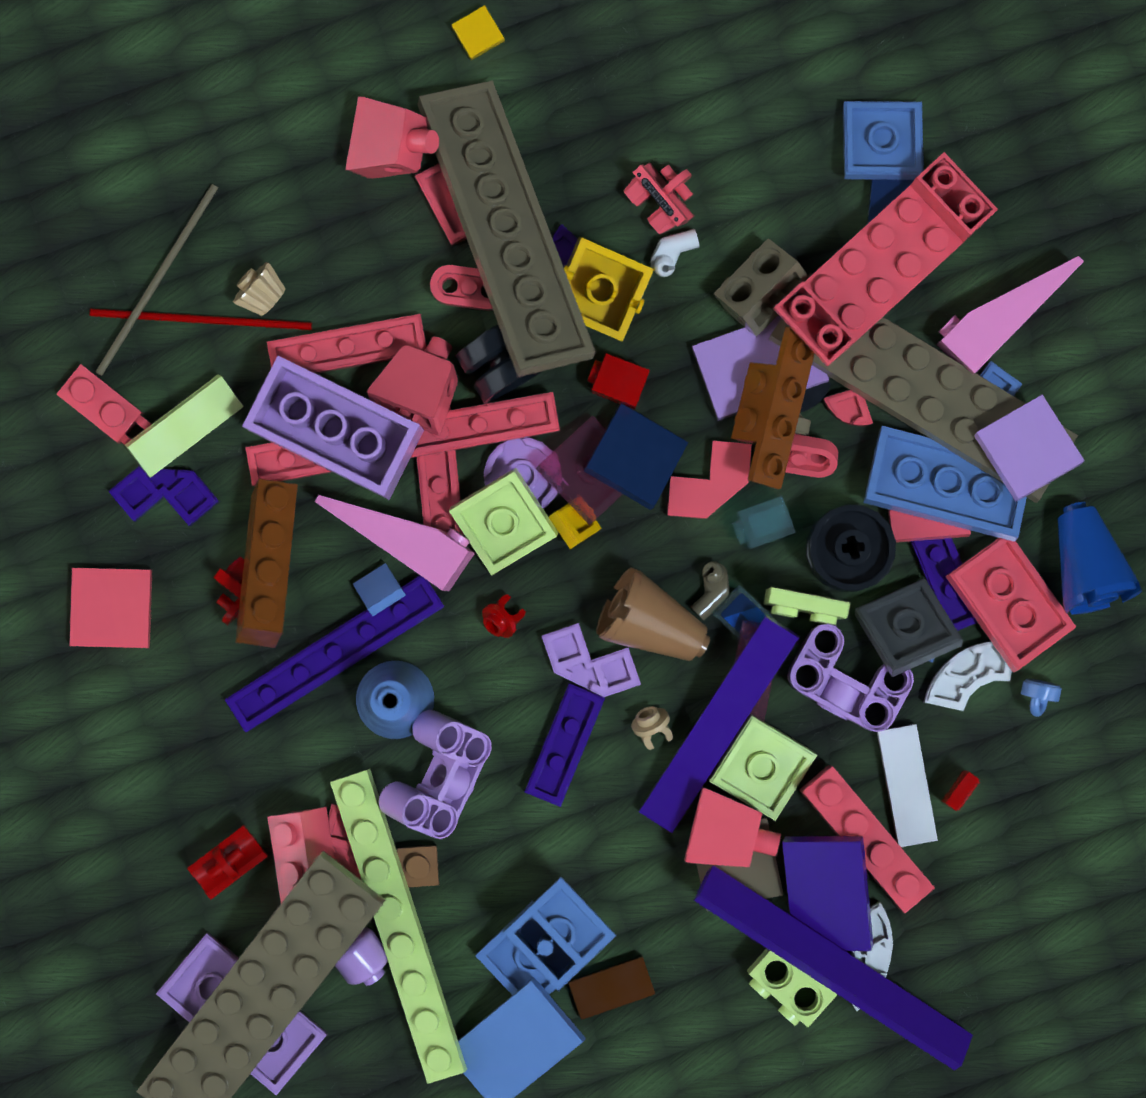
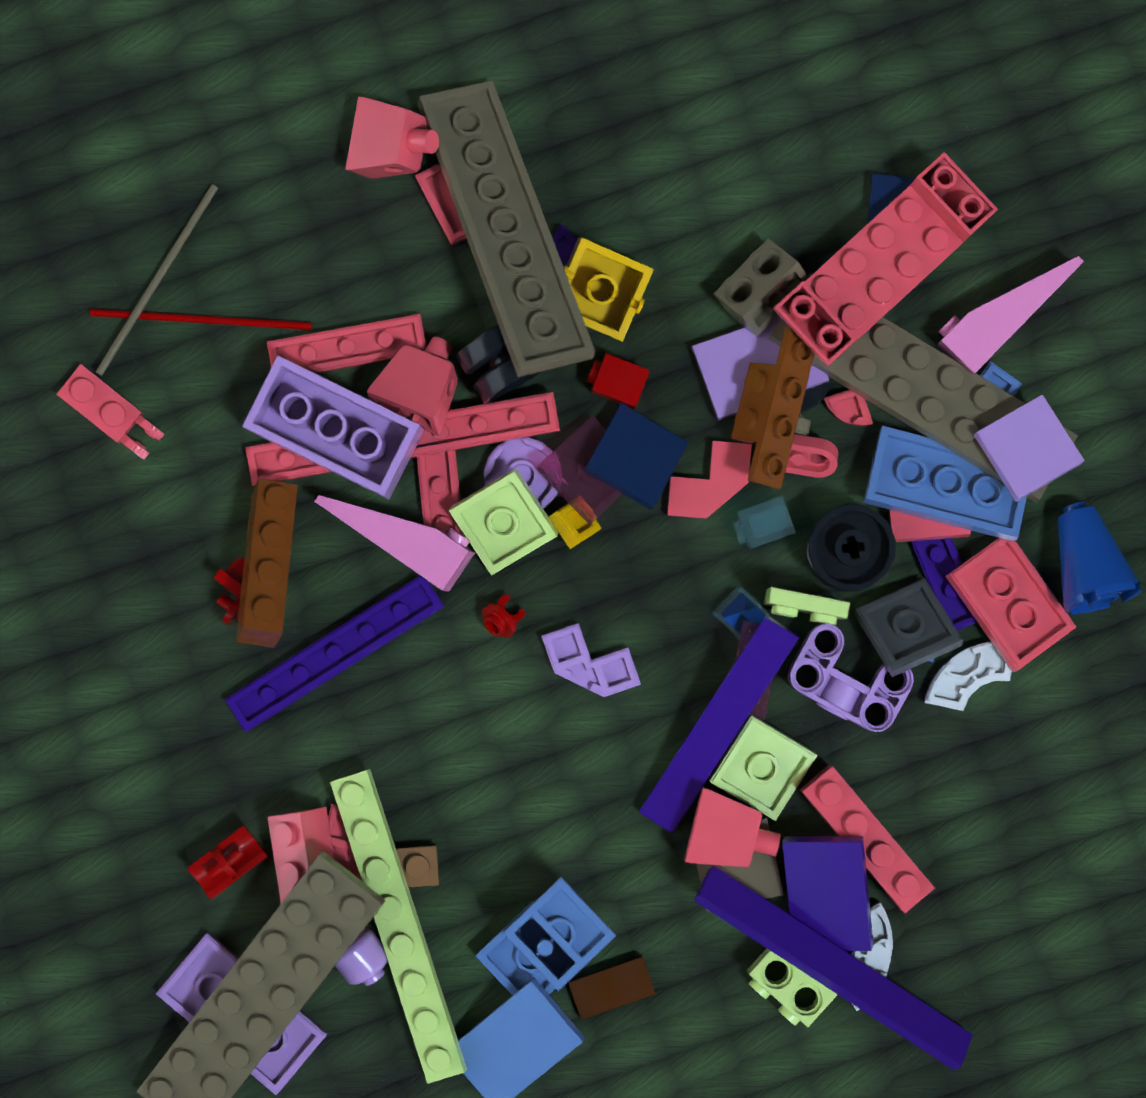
(110, 608): coral tile -> none
(181, 488): dark purple tile -> none
(184, 425): yellowish green tile -> none
(259, 289): tan piece -> none
(379, 589): medium blue tile -> none
(413, 695): medium blue cone -> none
(449, 781): lavender beam -> none
(468, 291): coral plate -> none
(478, 32): yellow tile -> none
(564, 745): dark purple tile -> none
(649, 722): tan plate -> none
(650, 183): coral hips -> none
(651, 620): medium nougat cone -> none
(669, 249): white arm -> none
(715, 587): dark tan arm -> none
(882, 140): medium blue tile -> none
(907, 785): white tile -> none
(960, 790): red tile -> none
(1040, 694): medium blue tile -> none

